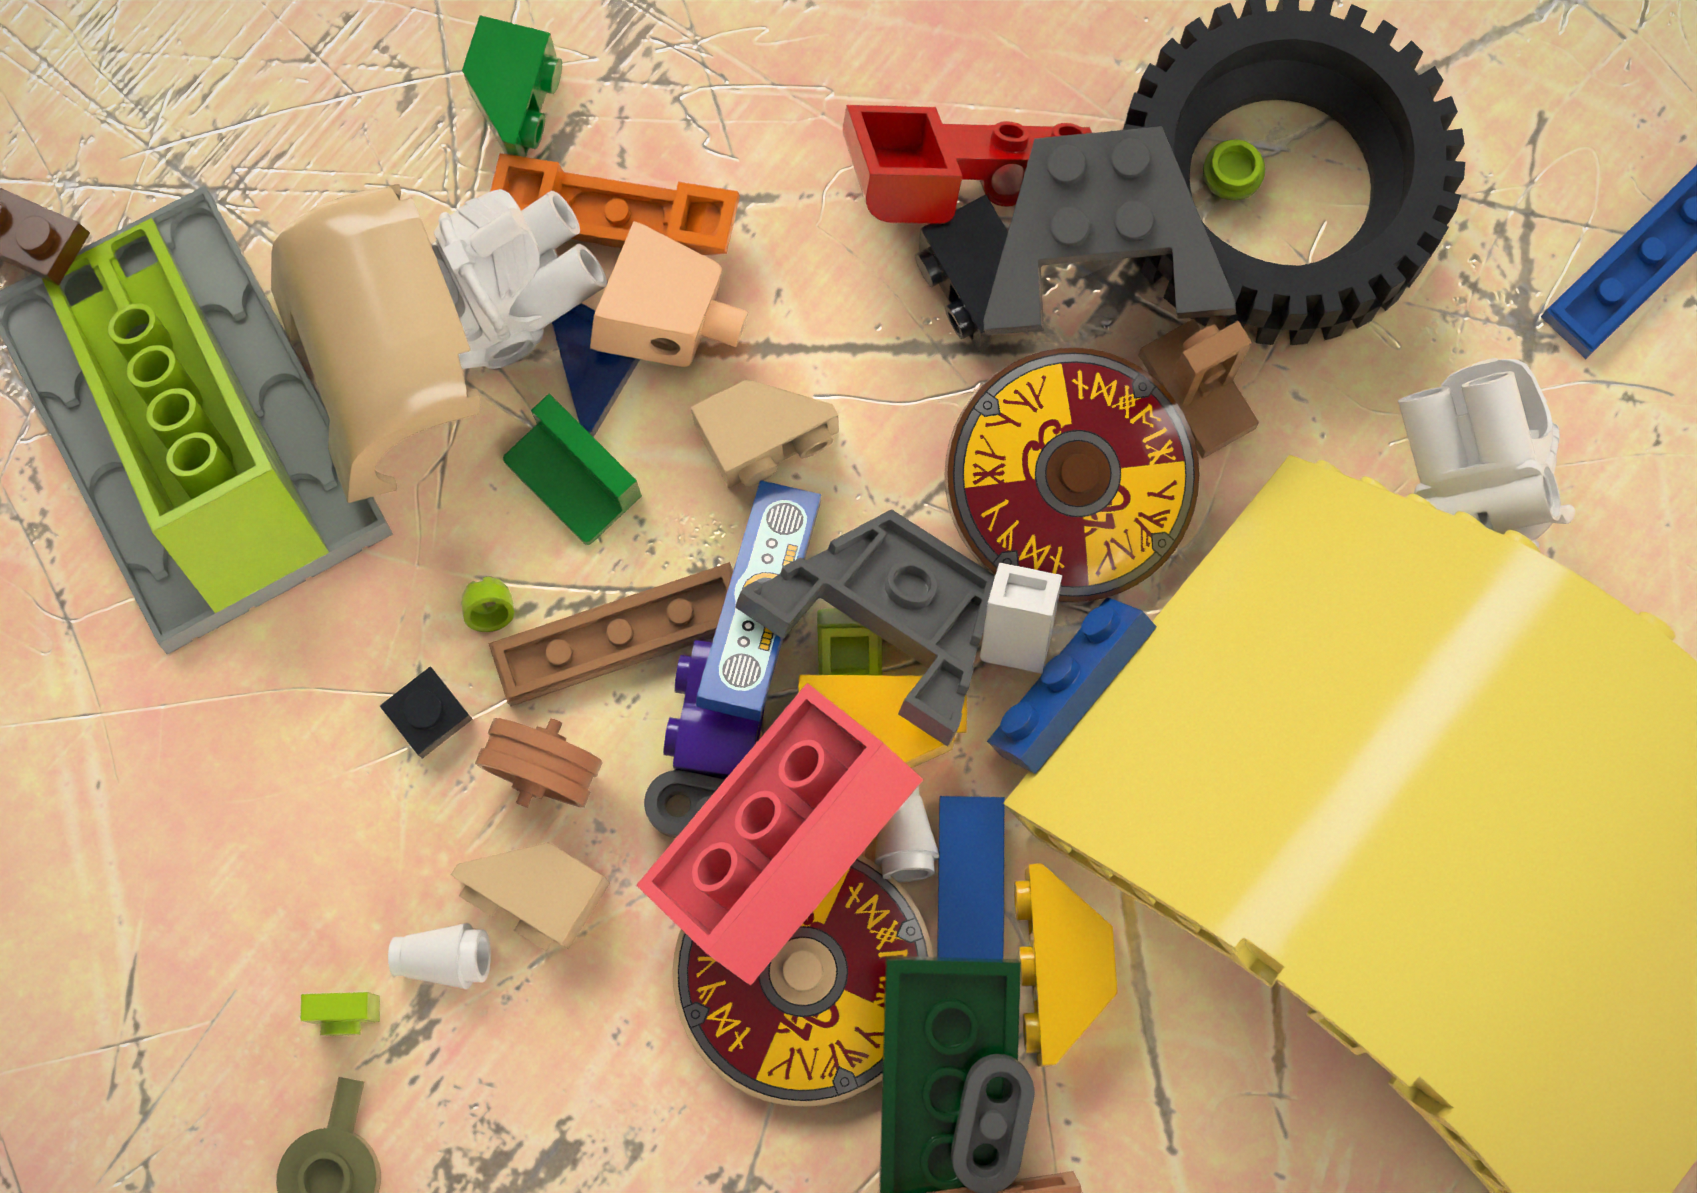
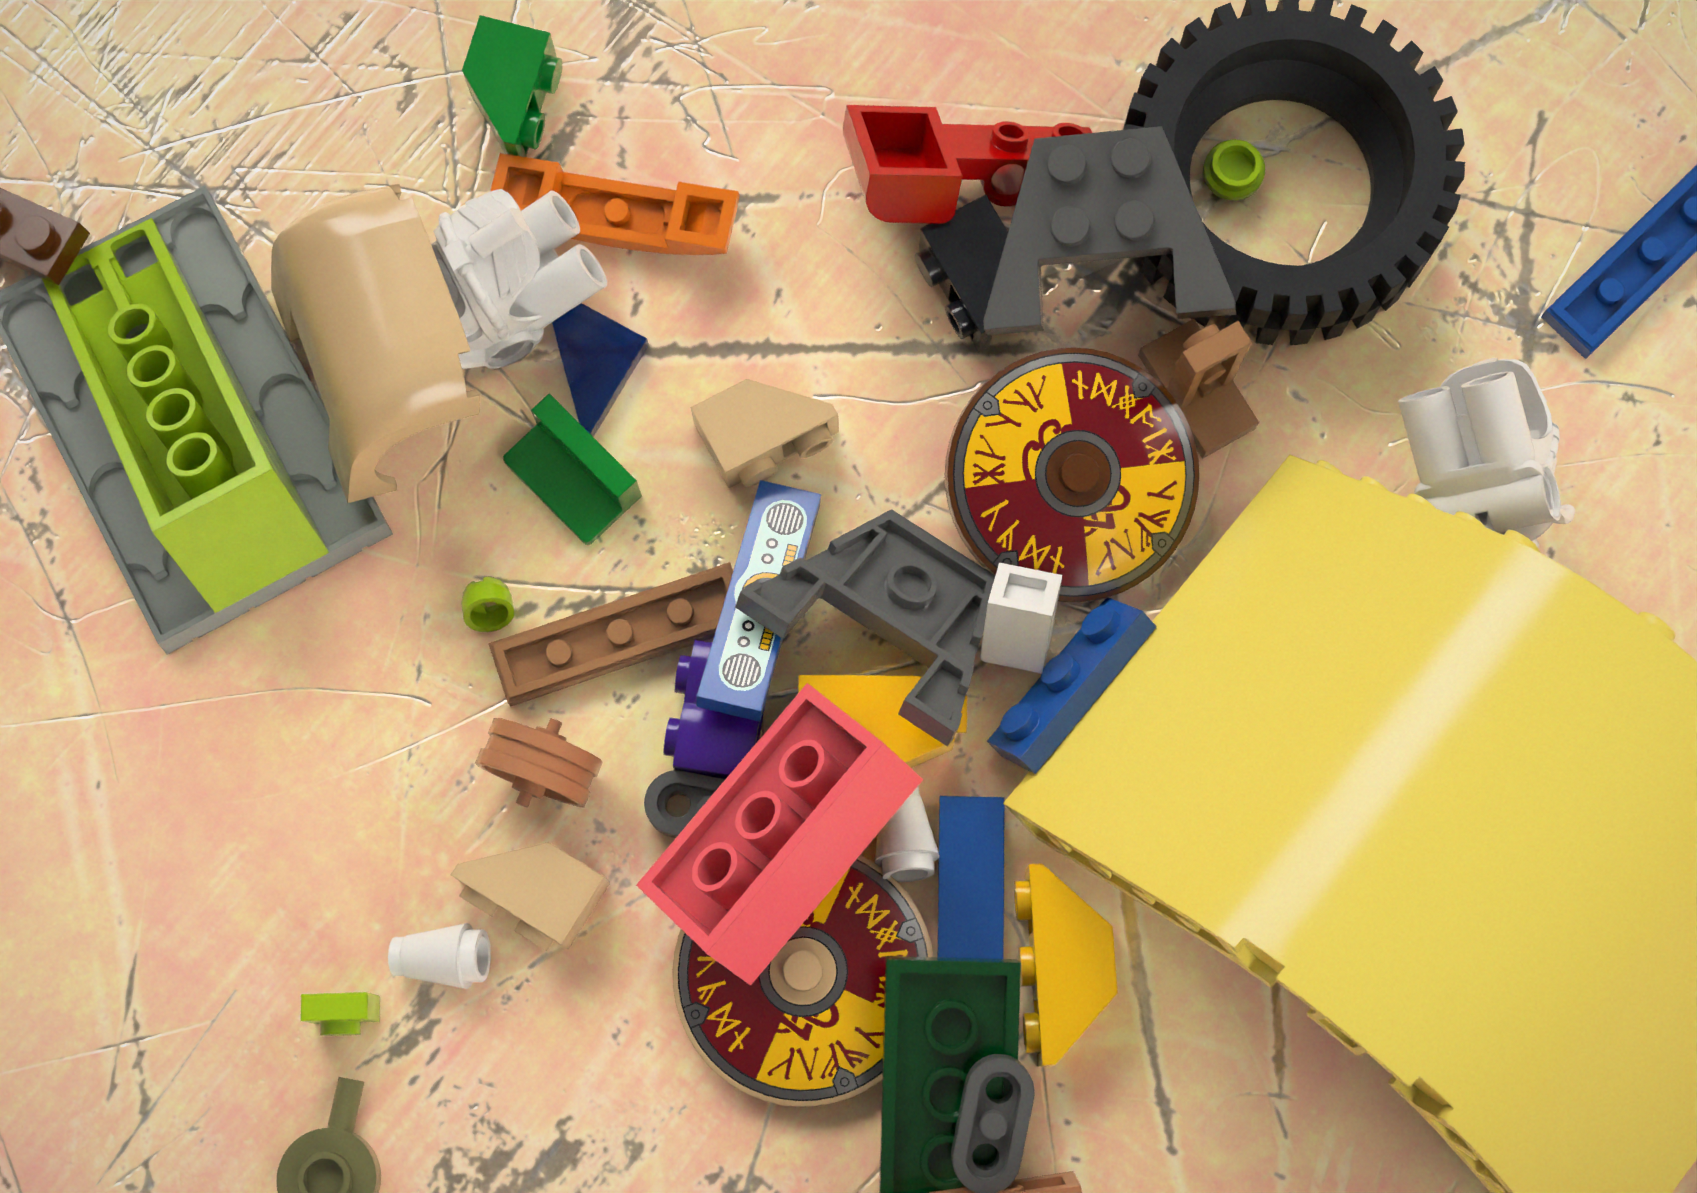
(426, 712): black plate -> none
(662, 302): light nougat torso -> none
(846, 645): lime slope -> none

